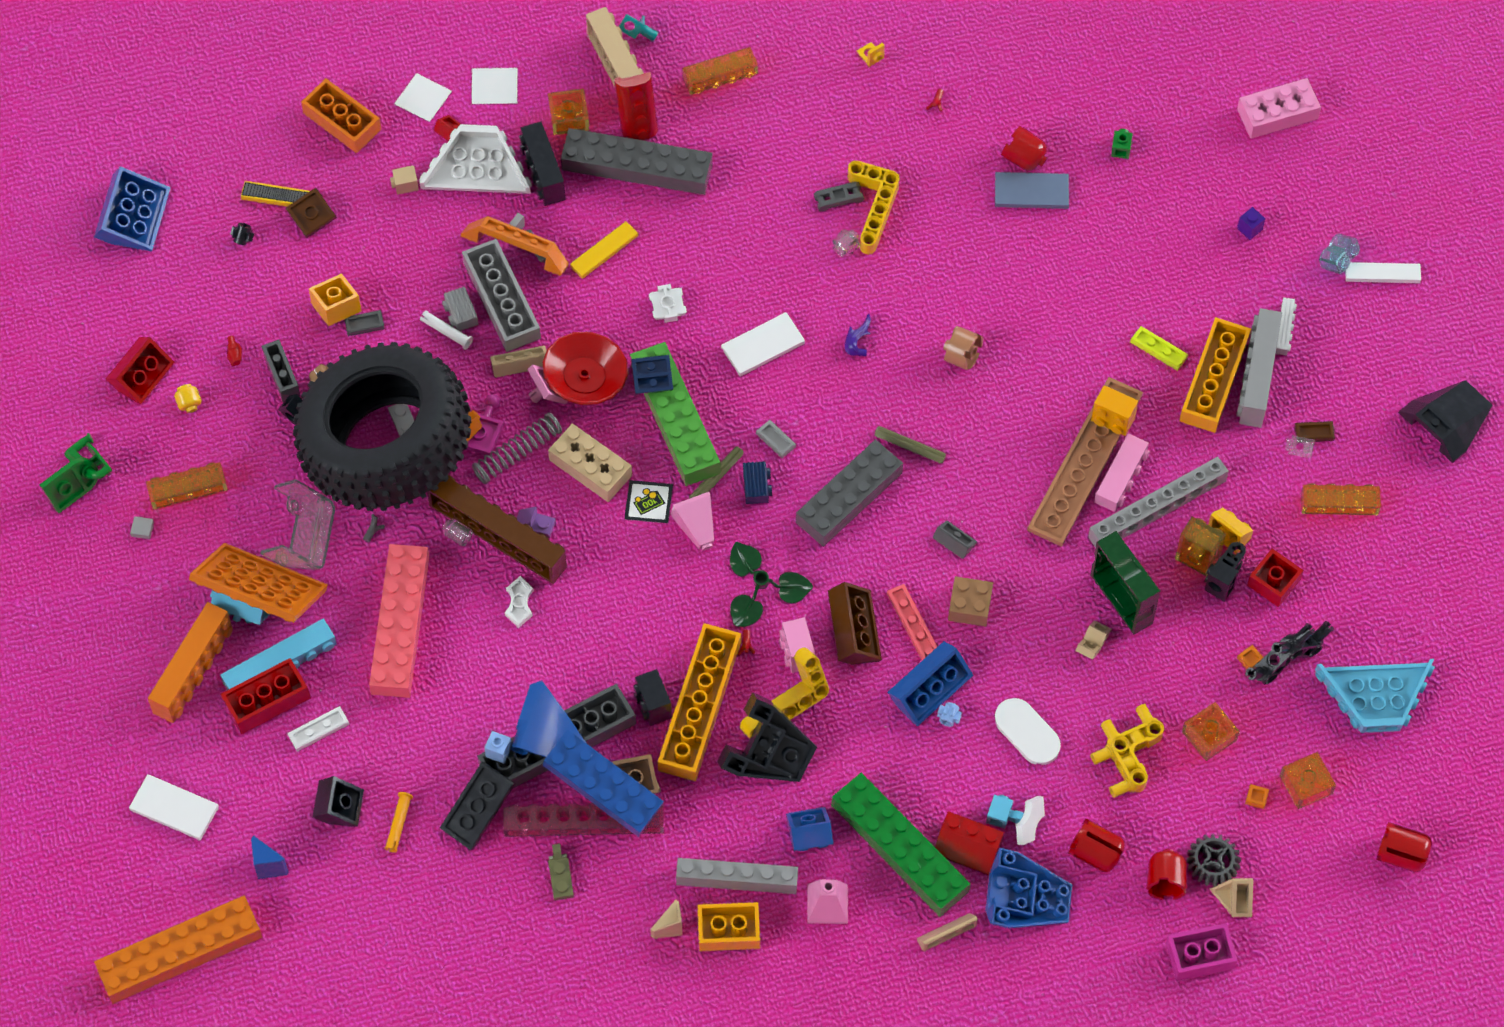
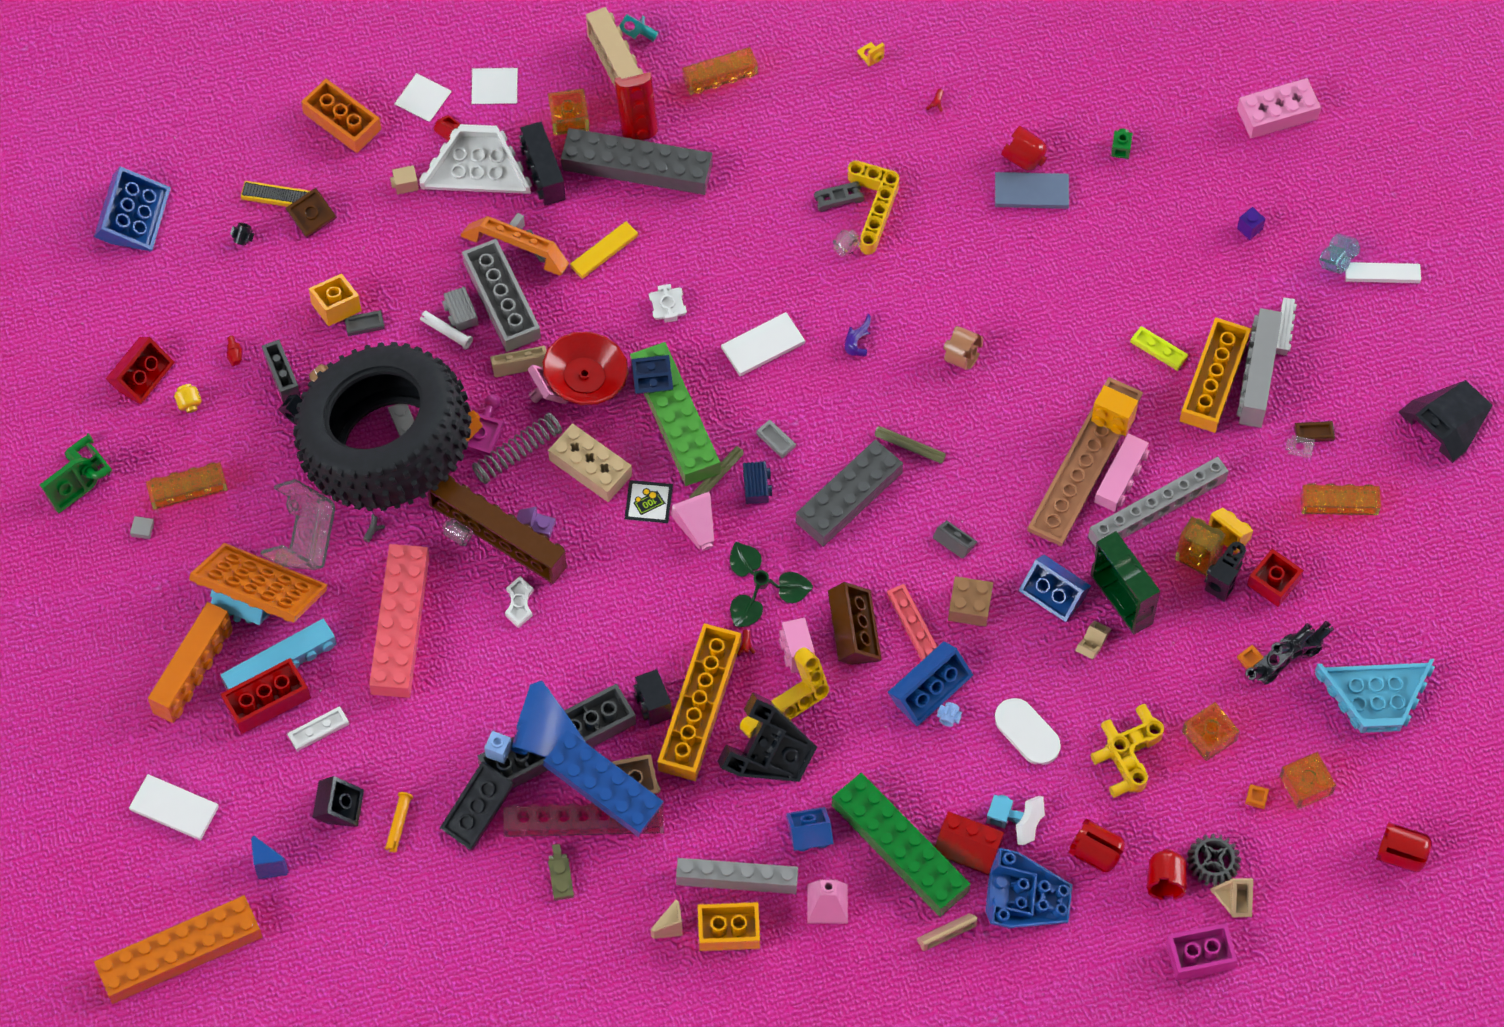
(1054, 587): none -> blue slope

